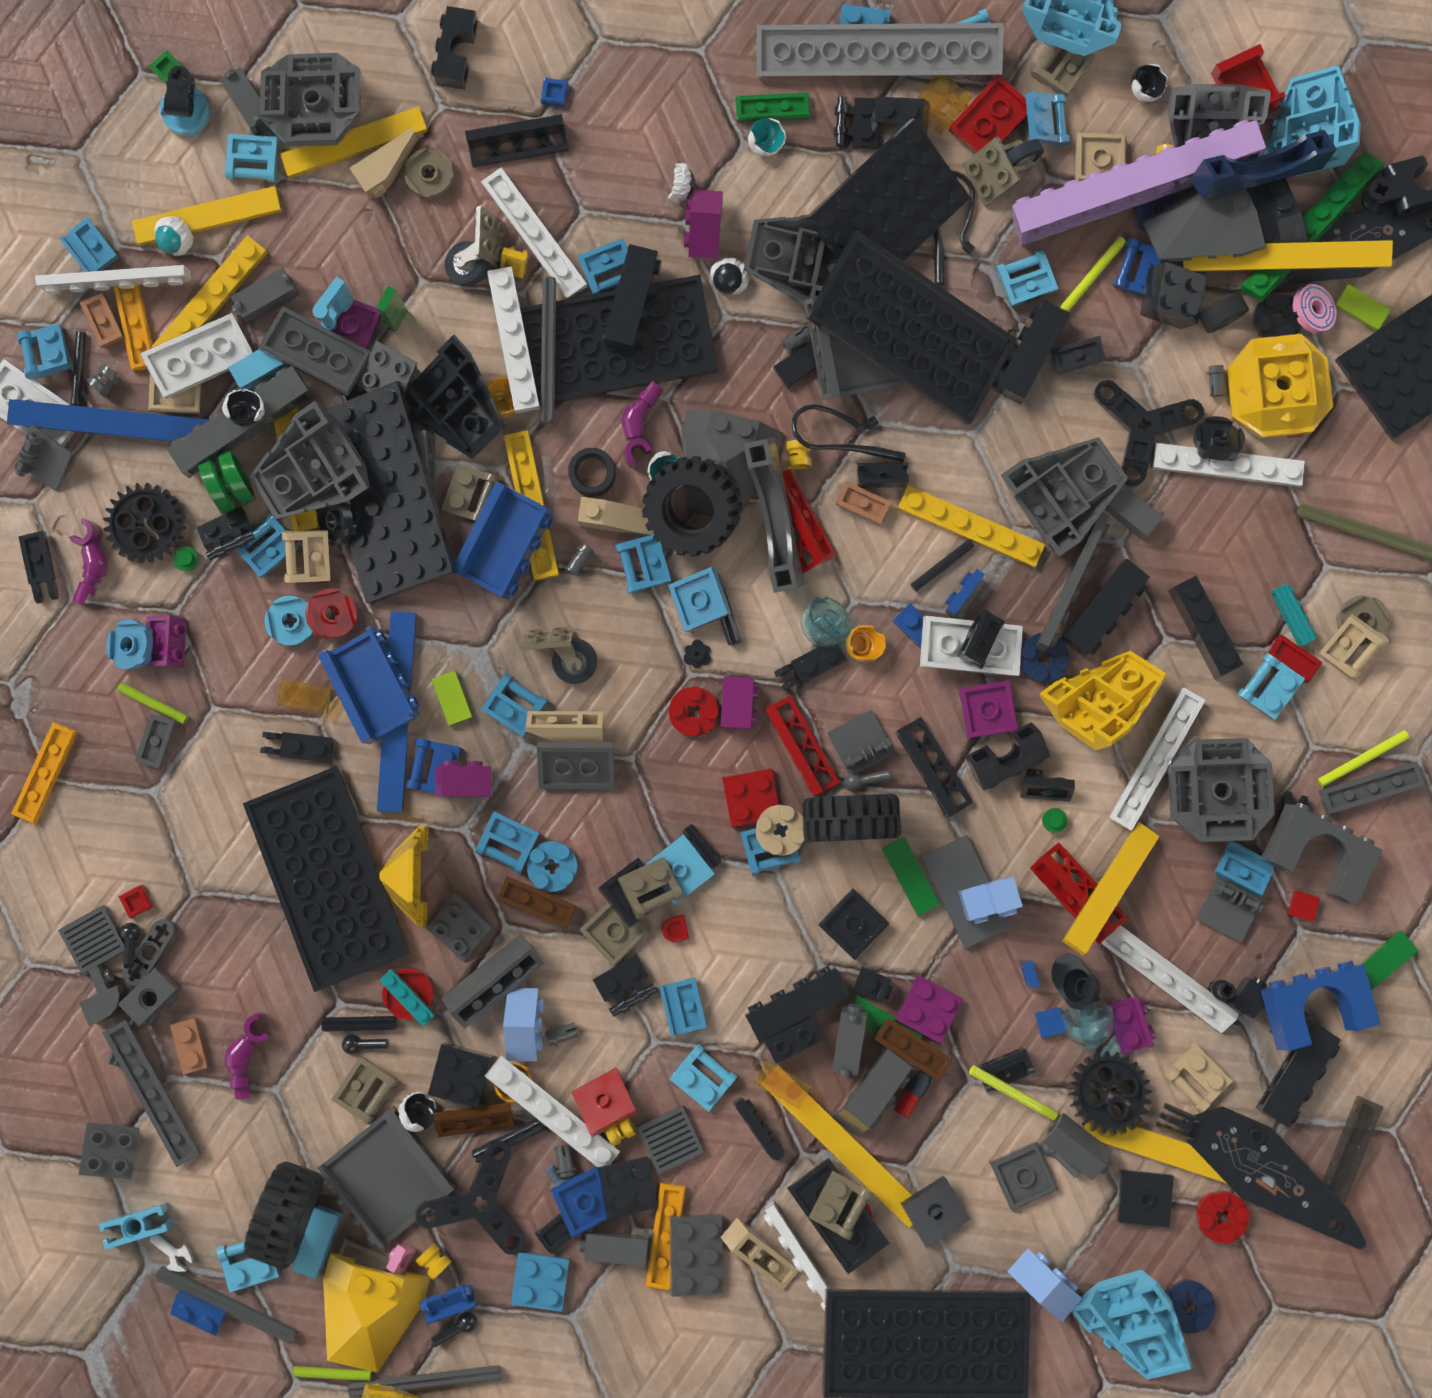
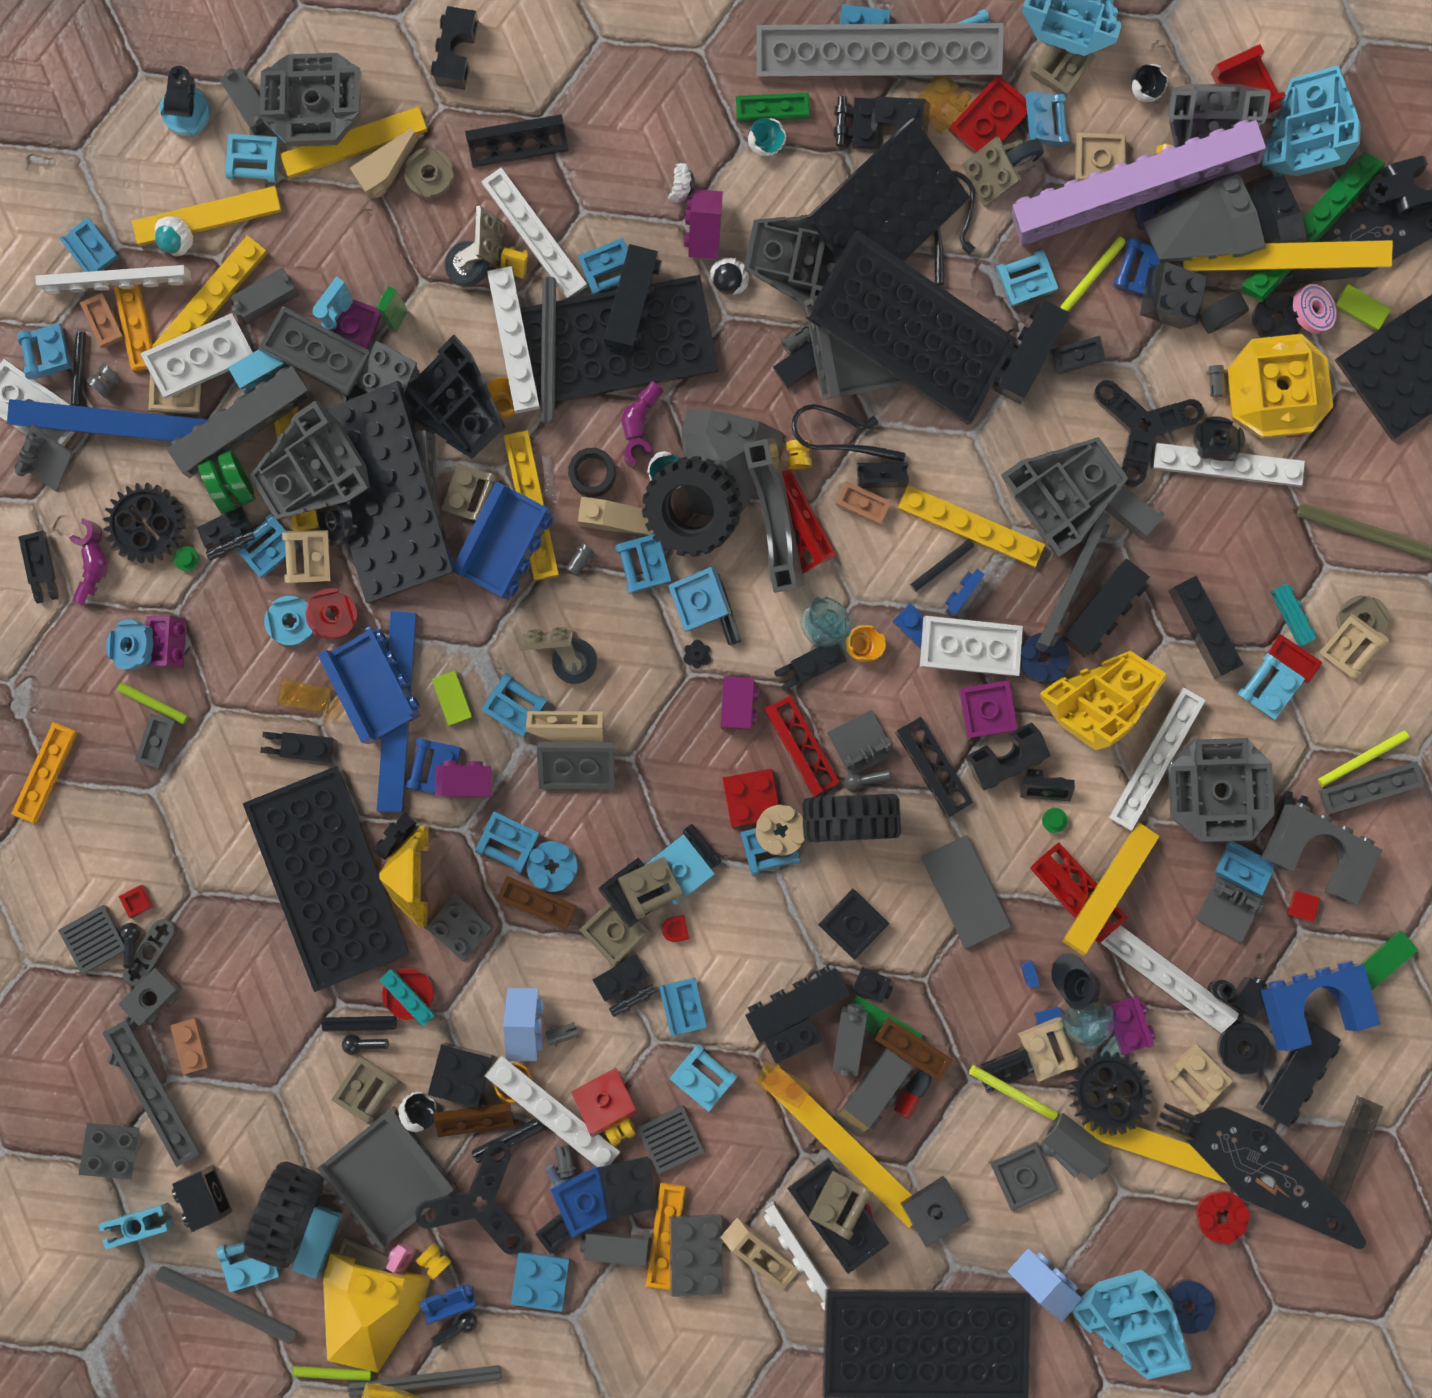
(105, 1003): dark grey brick -> none
(163, 65): green plate -> none
(173, 1253): white bar -> none
(198, 1312): blue plate -> none
(201, 1198): none -> black brick
(238, 1056): magenta piece -> none
(243, 407): black hair -> none
(395, 835): none -> black plate
(492, 981): dark grey brick -> none
(554, 92): blue tile -> none
(693, 697): red plate -> none
(759, 1129): black hinge -> none
(910, 876): green tile -> none
(928, 1010): magenta plate -> none
(980, 638): black hinge -> none
(990, 898): light blue brick -> none
(1041, 1052): none -> tan plate
(1145, 1198): black plate -> none
(1225, 175): dark blue arch -> none
(1253, 1037): none -> black plate

